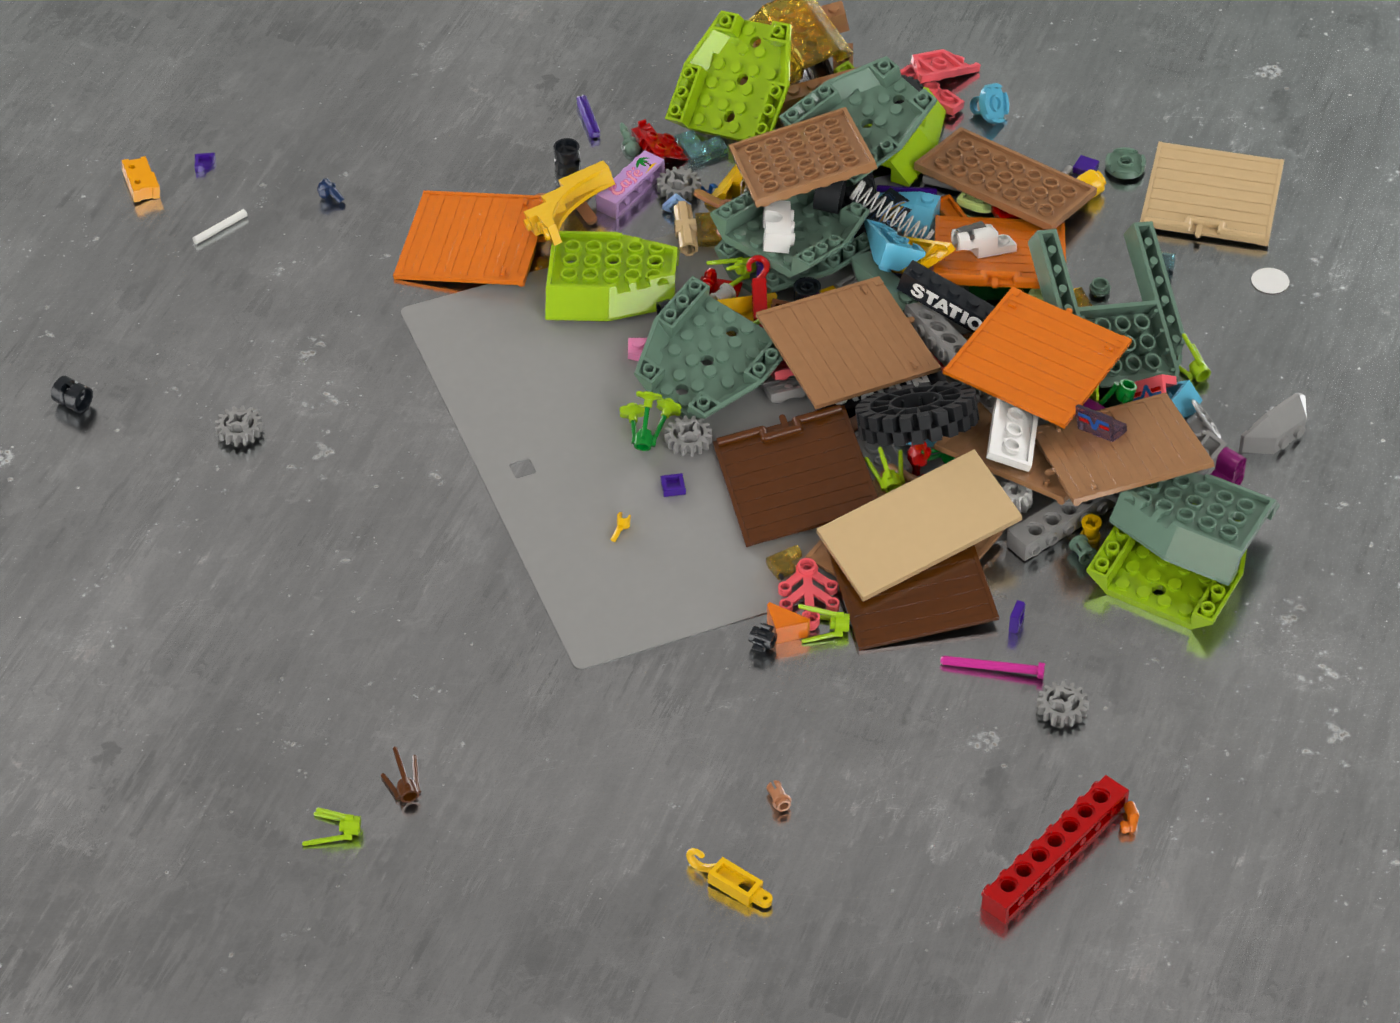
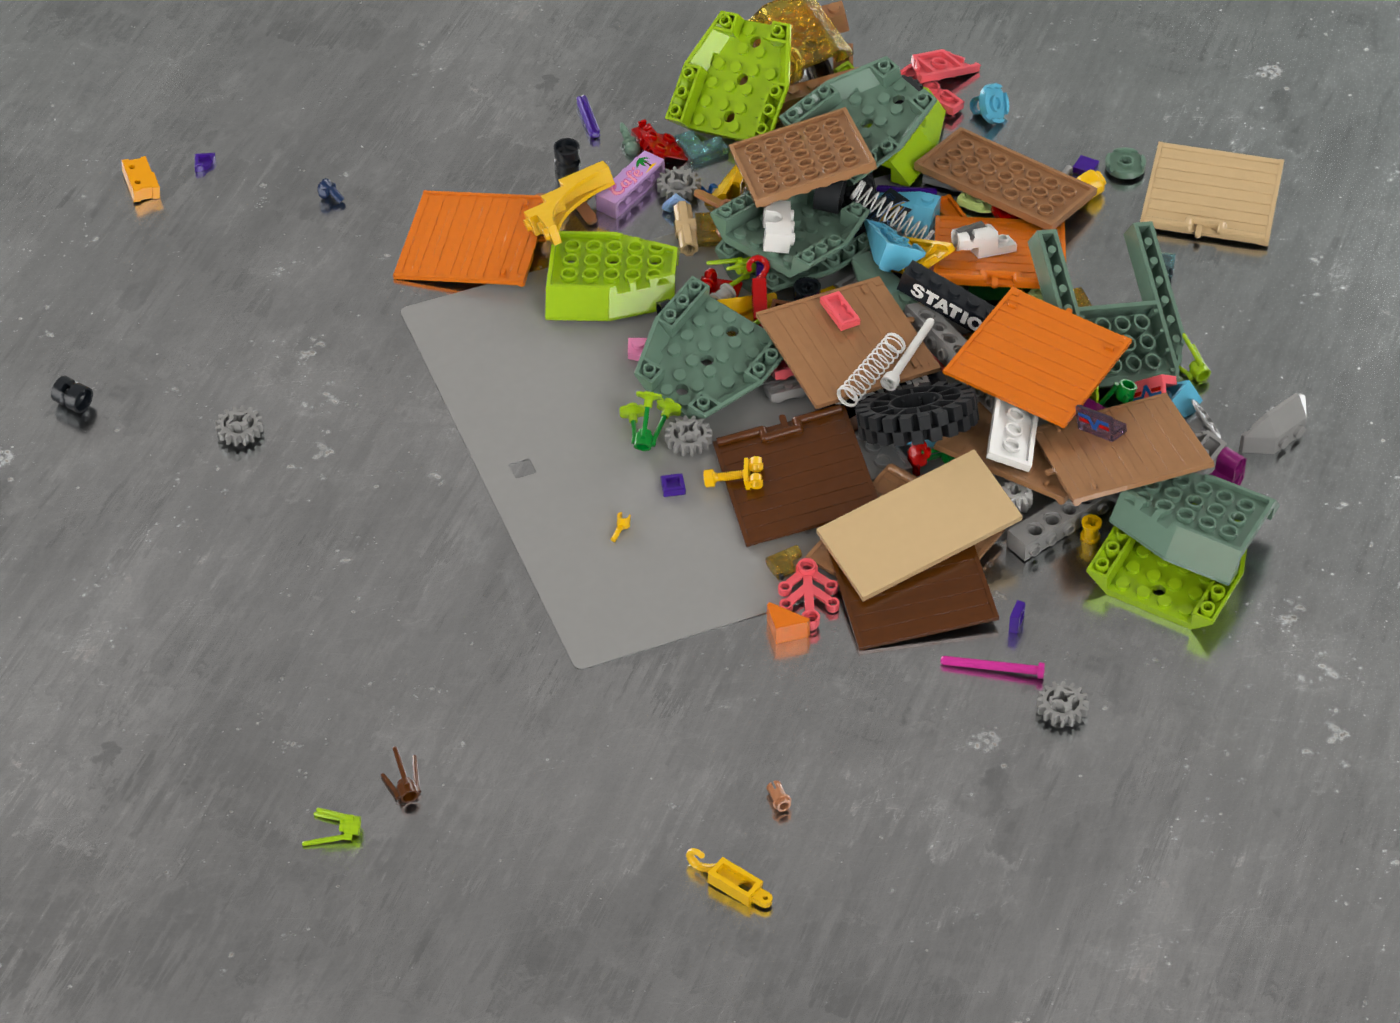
(219, 226): white bar -> none
(750, 480): none -> yellow bar
(762, 637): black gear -> none
(838, 622): lime plant -> none
(840, 310): none -> coral plate
(851, 390): none -> white piece
(890, 479): lime plant -> none
(892, 378): none -> white piece
(1054, 849): red brick -> none
(1082, 549): sand green bush -> none
(1100, 287): sand green plate -> none
(1132, 818): orange arm -> none
(1270, 280): white sticker -> none

